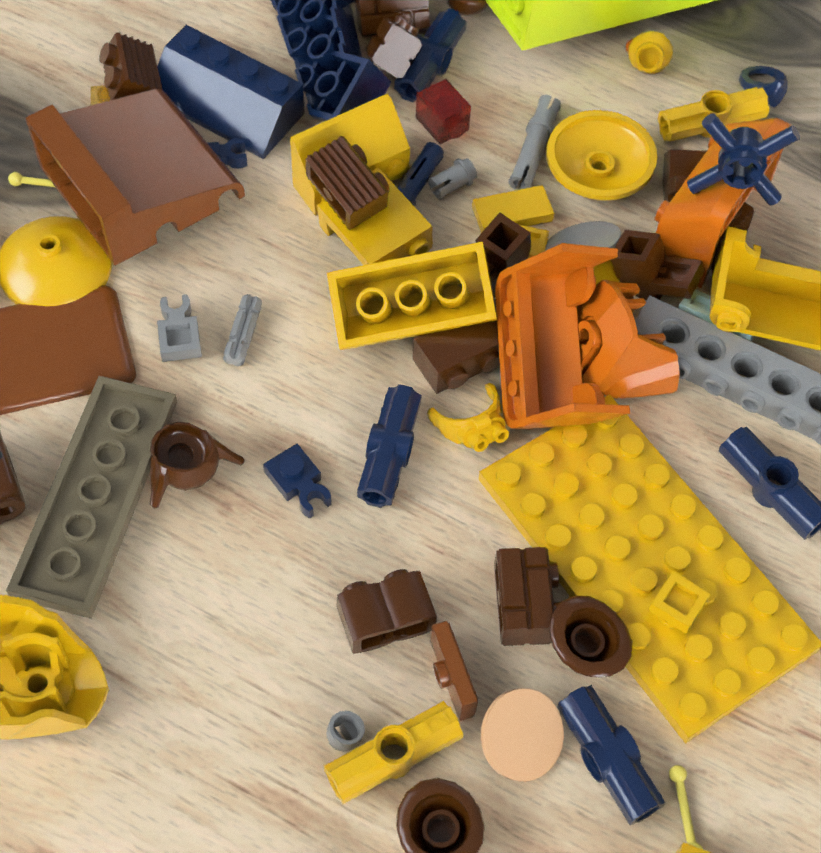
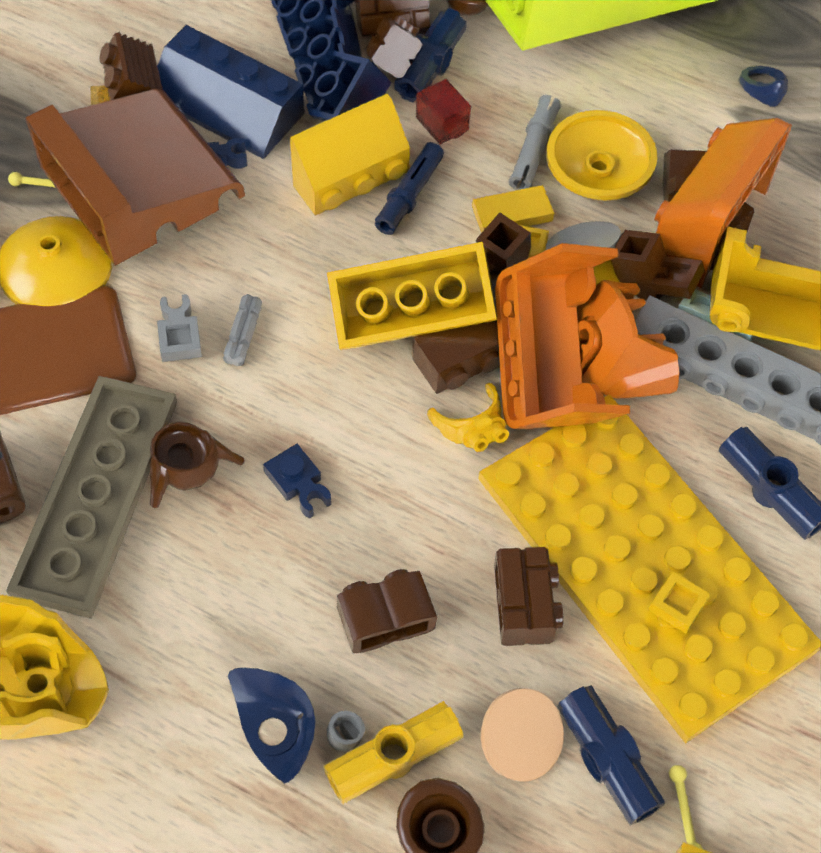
(270, 695): none -> dark blue piece
(347, 182): reddish brown brick -> none
(385, 236): yellow panel -> none
(389, 446): dark blue piece -> none
(452, 671): dark orange plate -> none
(454, 177): light grey pin -> none
(590, 637): reddish brown hat -> none
(650, 52): yellow animal -> none
(729, 108): yellow piece -> none
(742, 158): dark blue bar -> none

